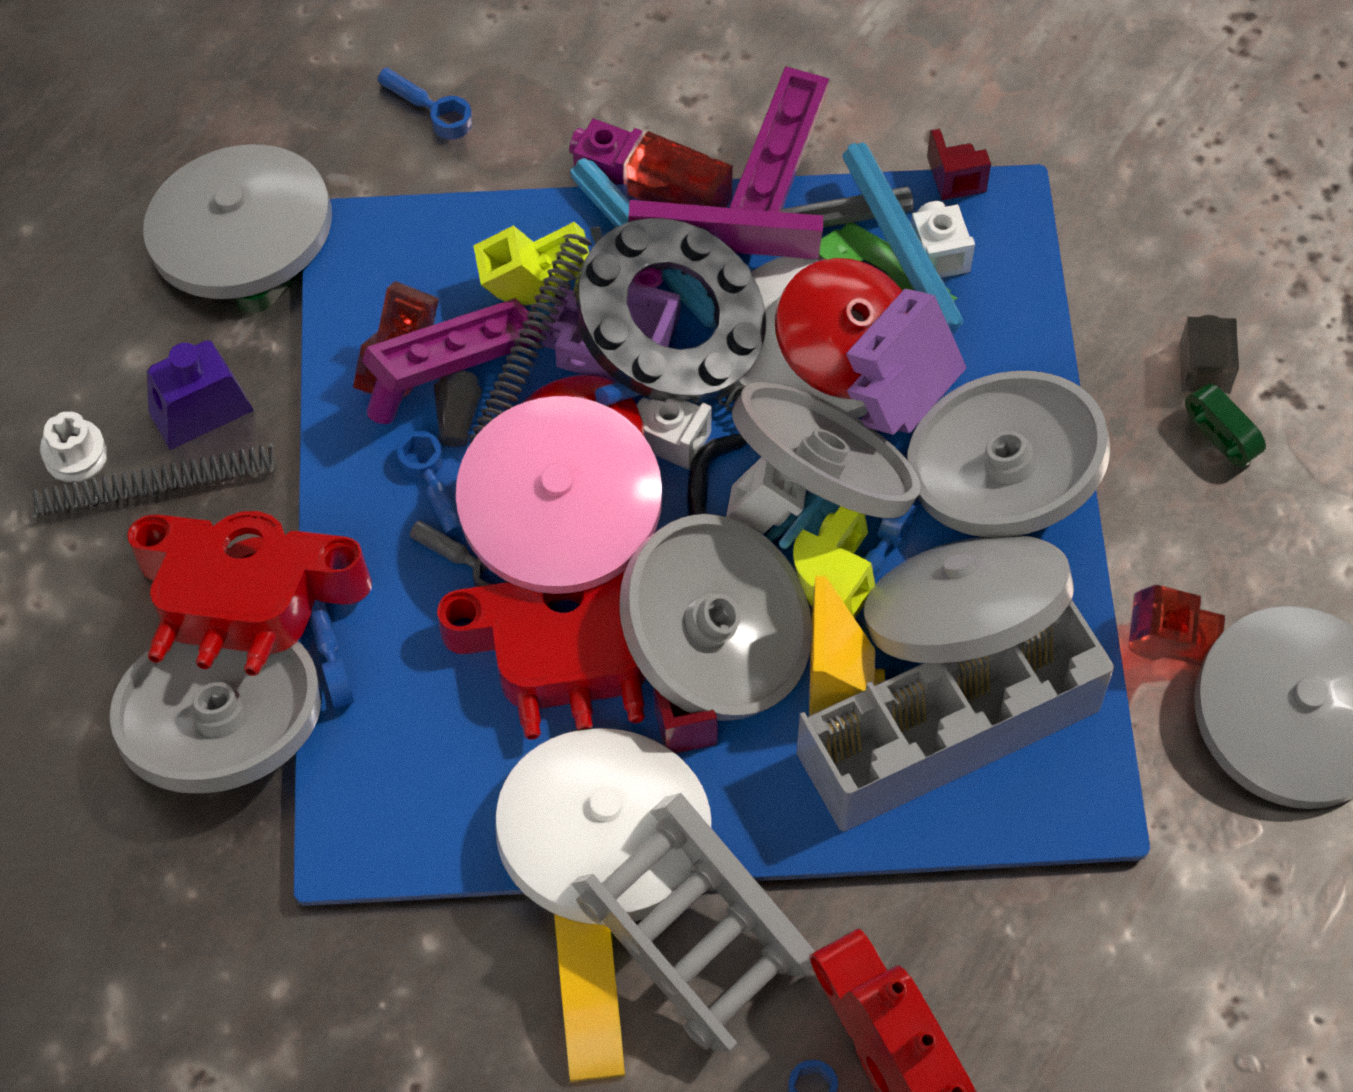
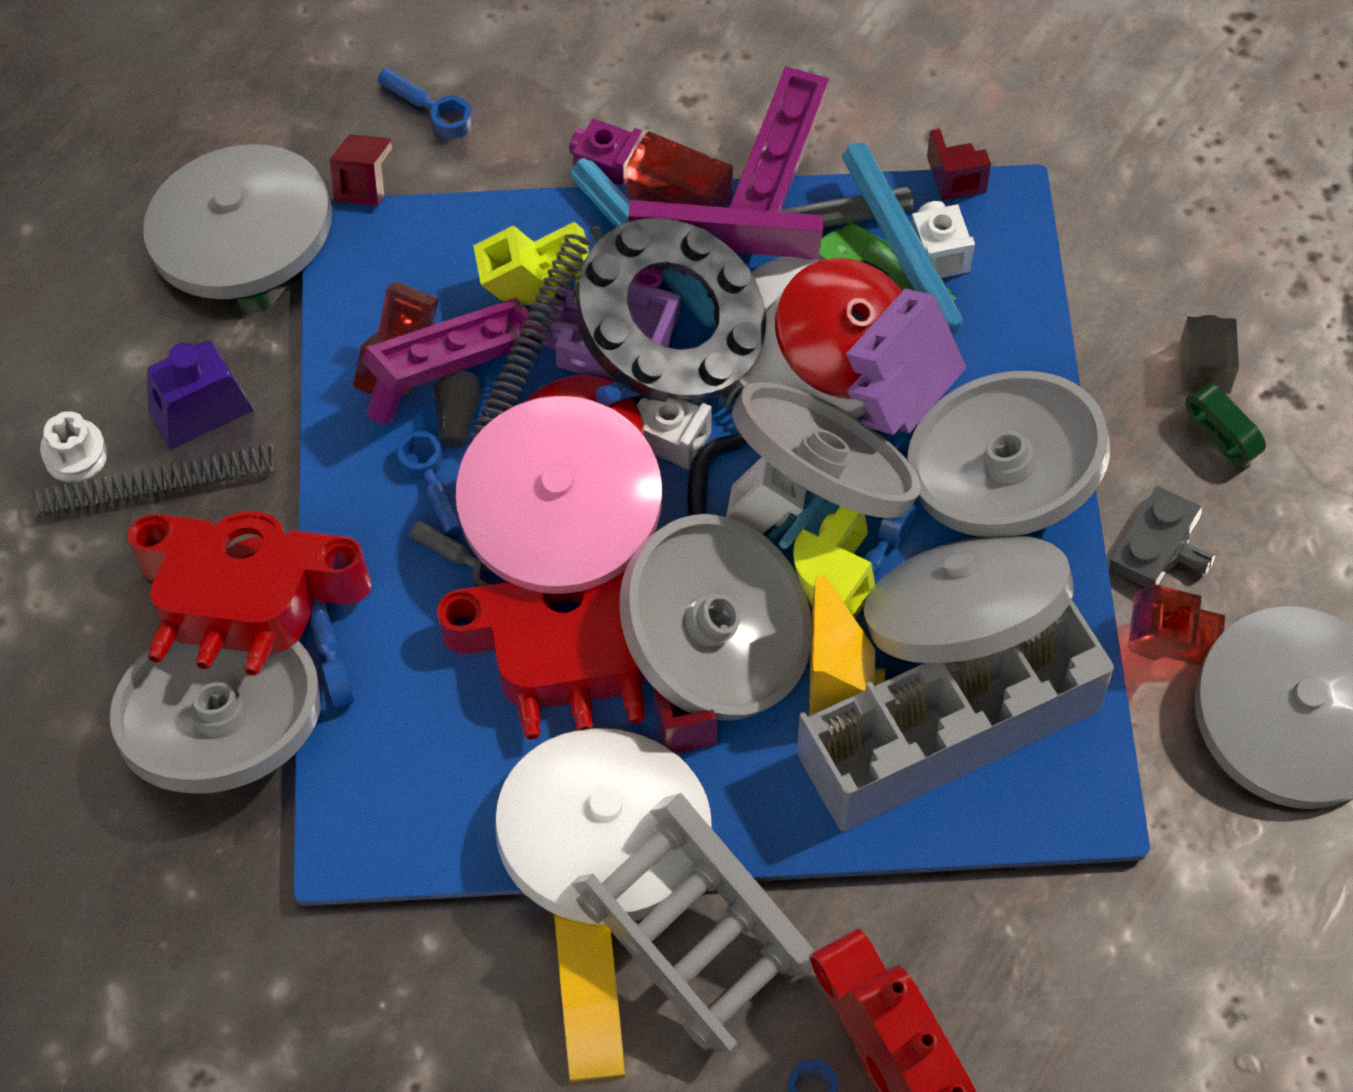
(358, 169): none -> dark red panel
(1160, 540): none -> dark grey plate

